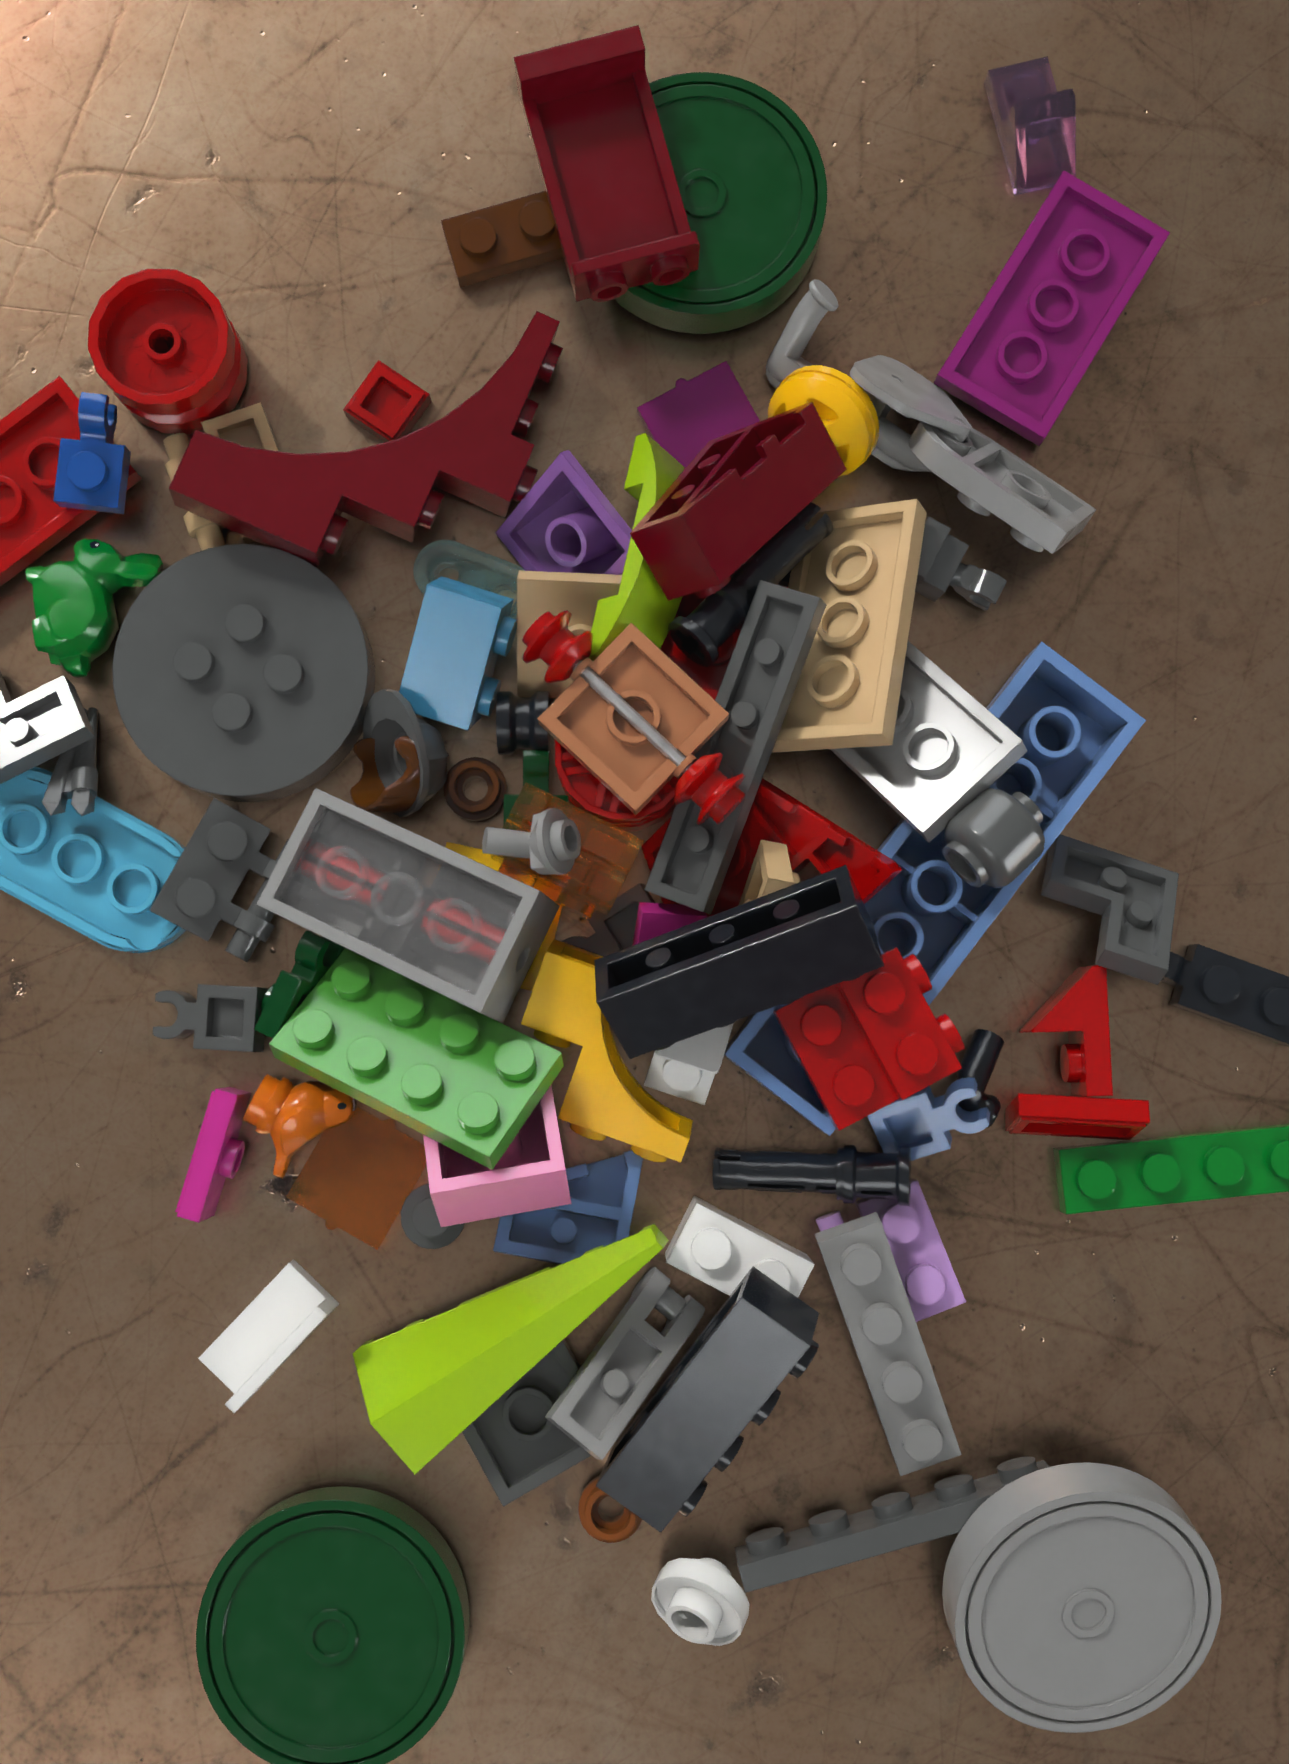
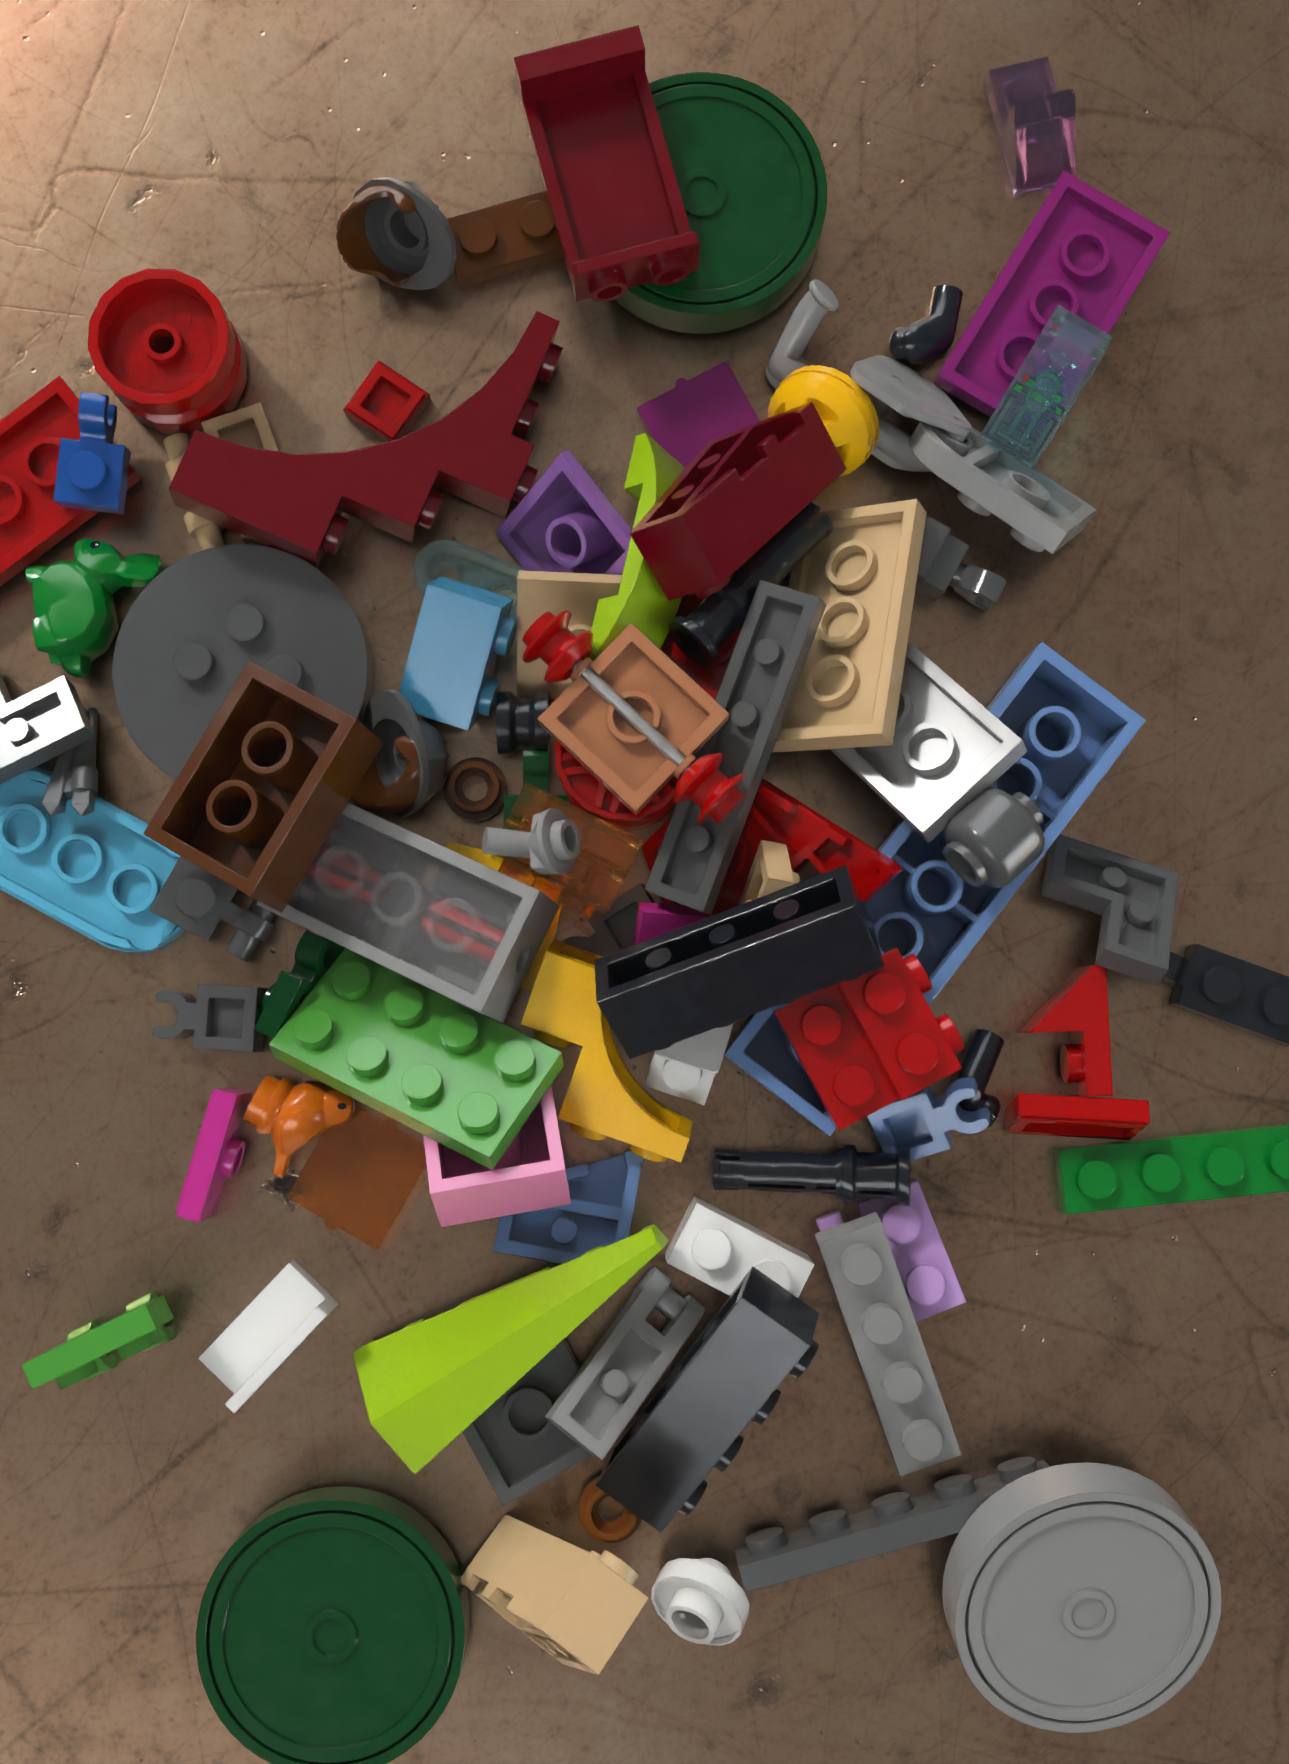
(86, 1346): none -> bright green plate
(264, 786): none -> reddish brown brick
(397, 235): none -> dark grey piece
(421, 1221): dark grey plate -> none
(556, 1593): none -> tan wedge
(931, 334): none -> black arm
(1046, 386): none -> clear light blue slope

